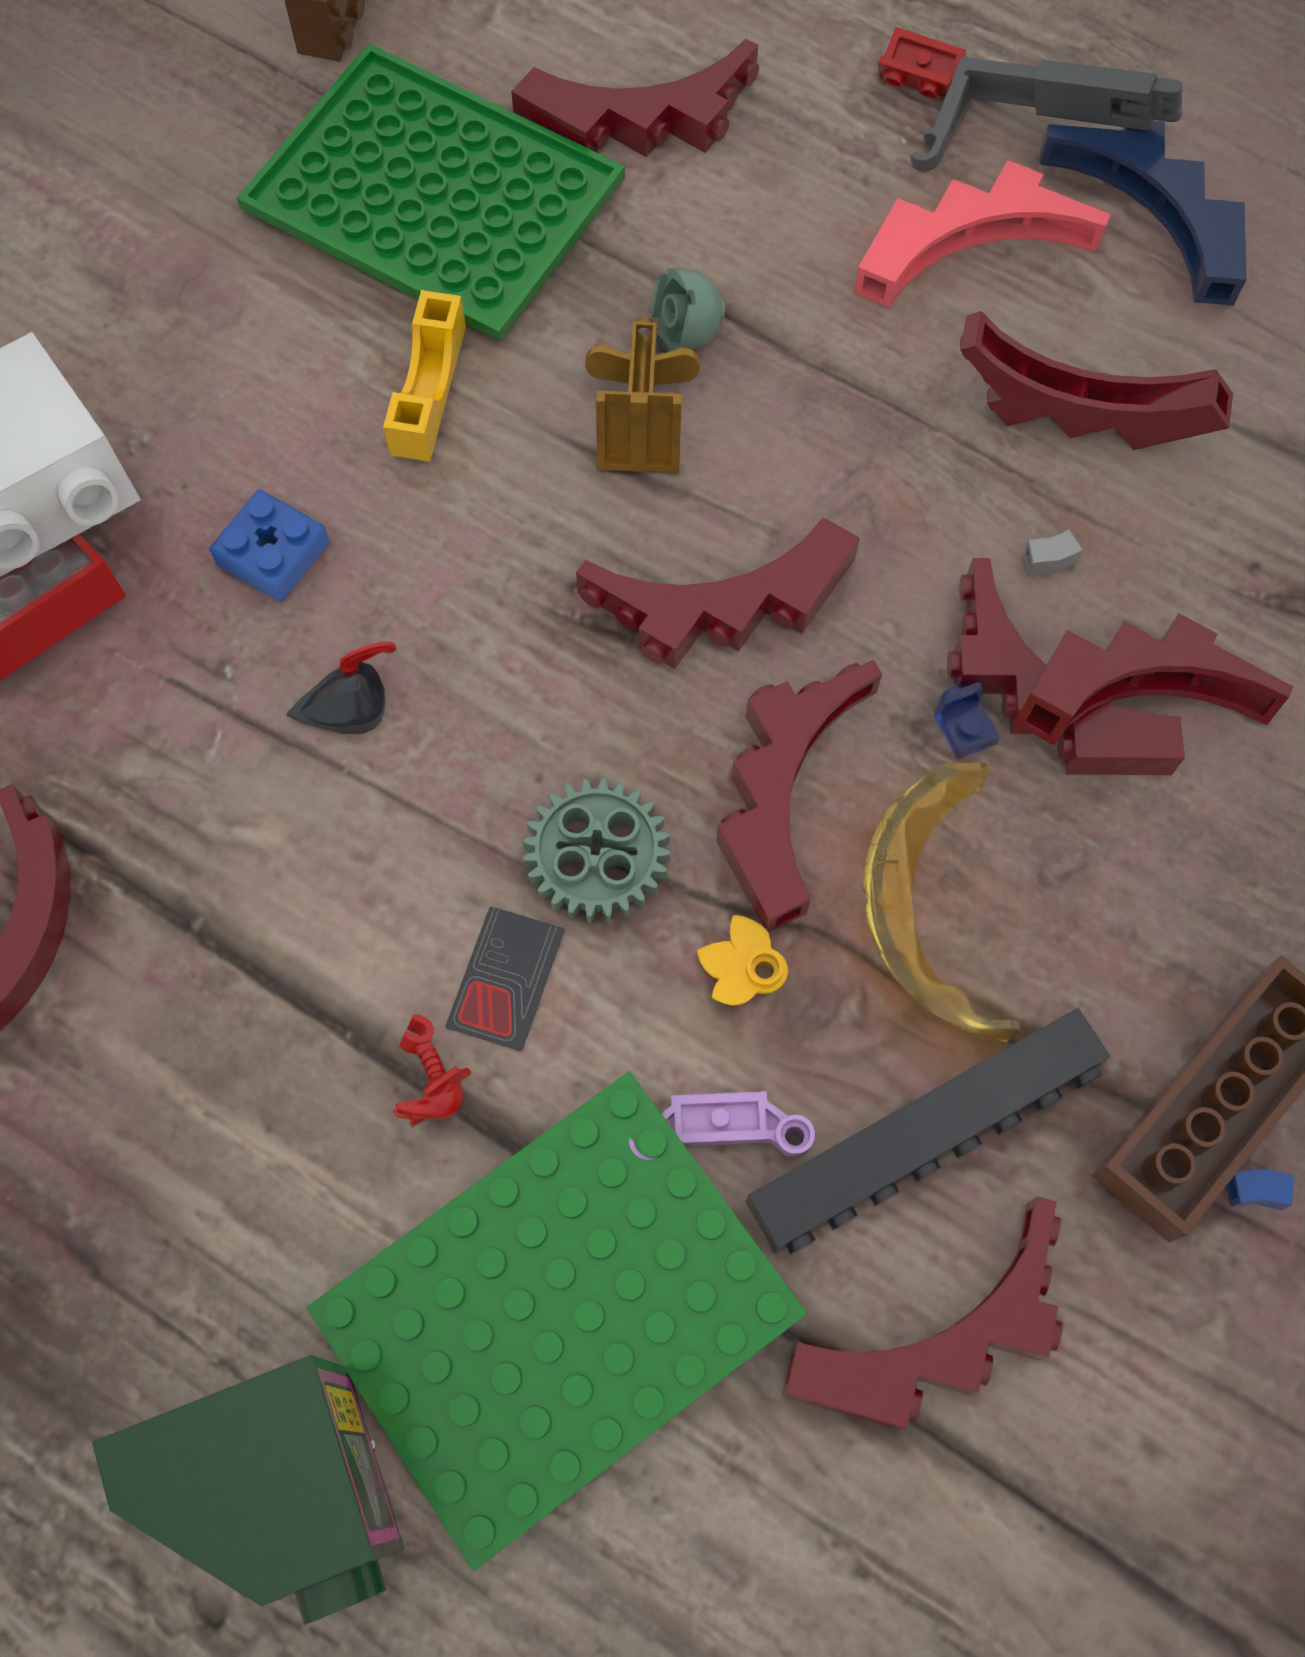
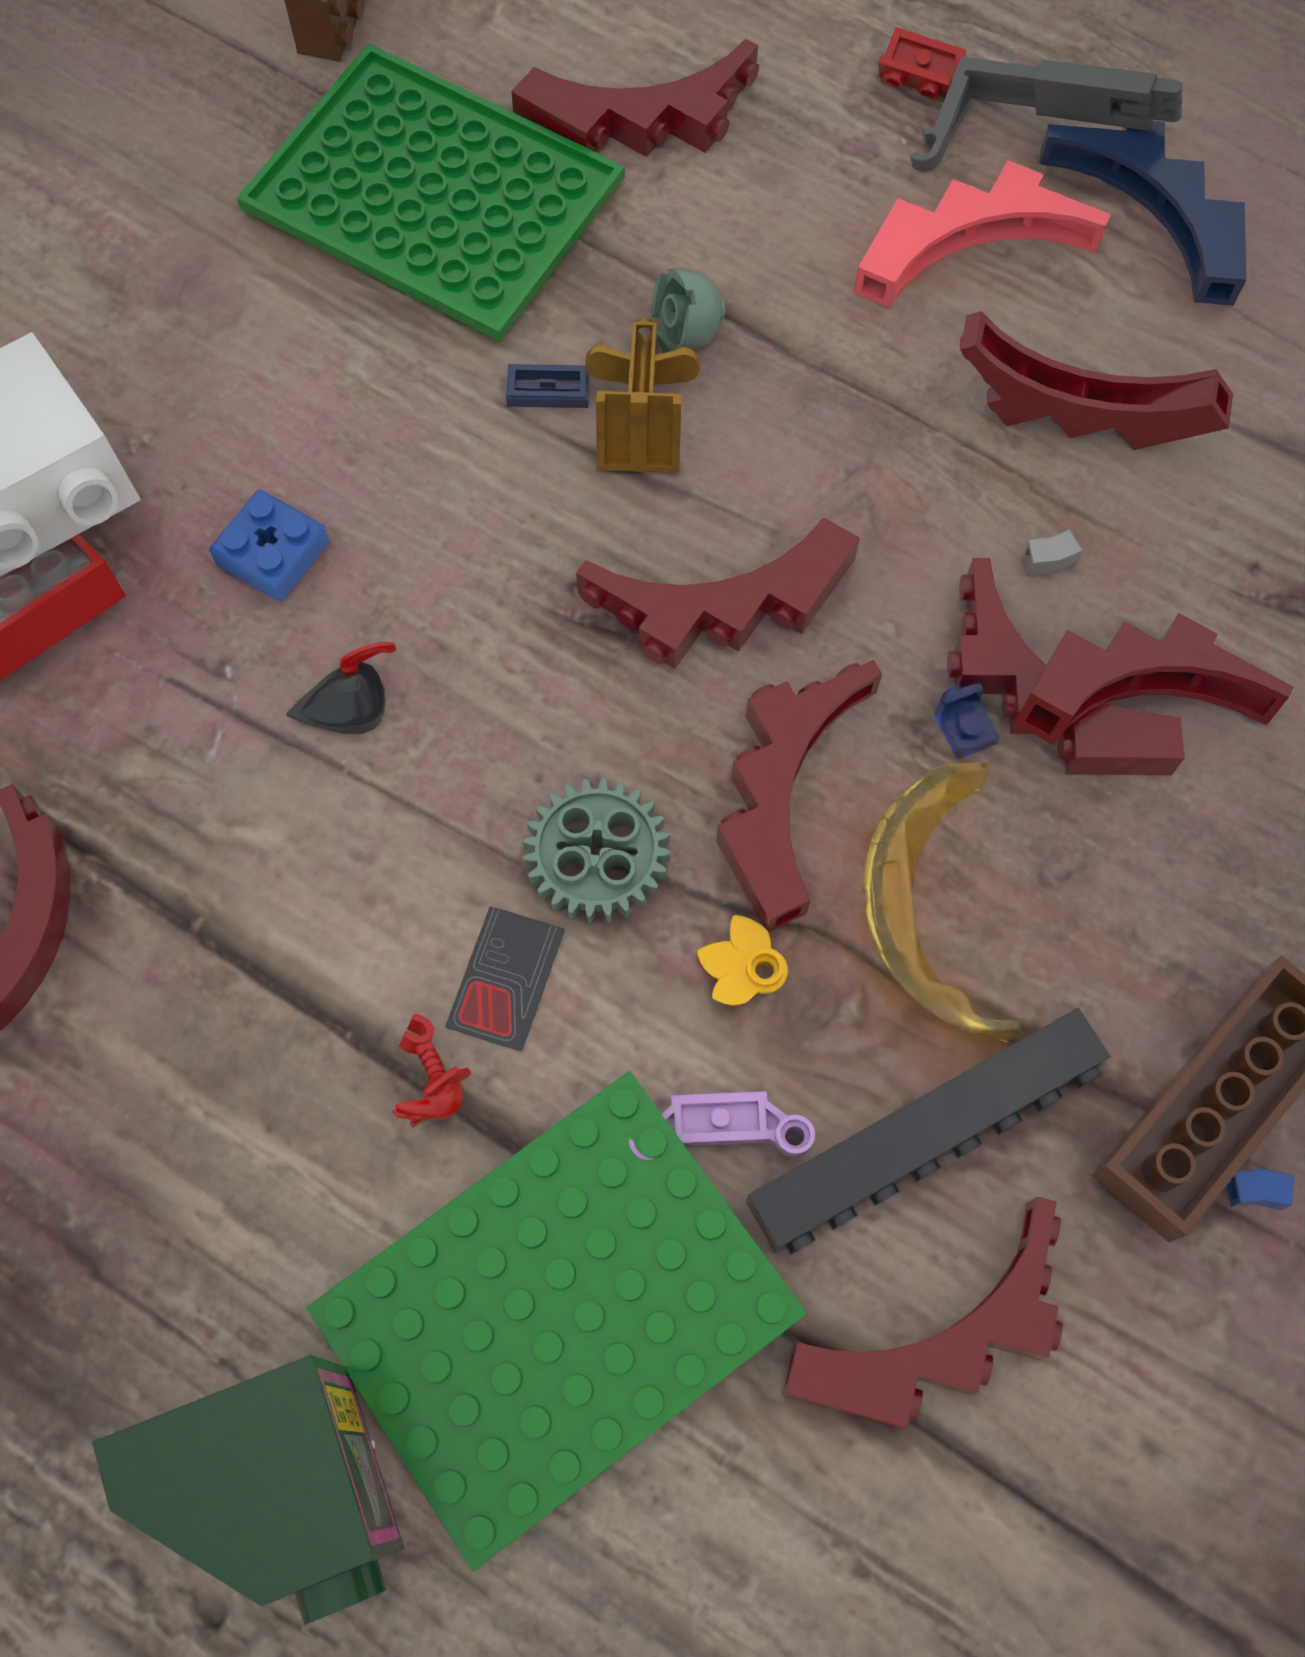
(418, 409): yellow arch -> none
(547, 391): none -> dark blue tile

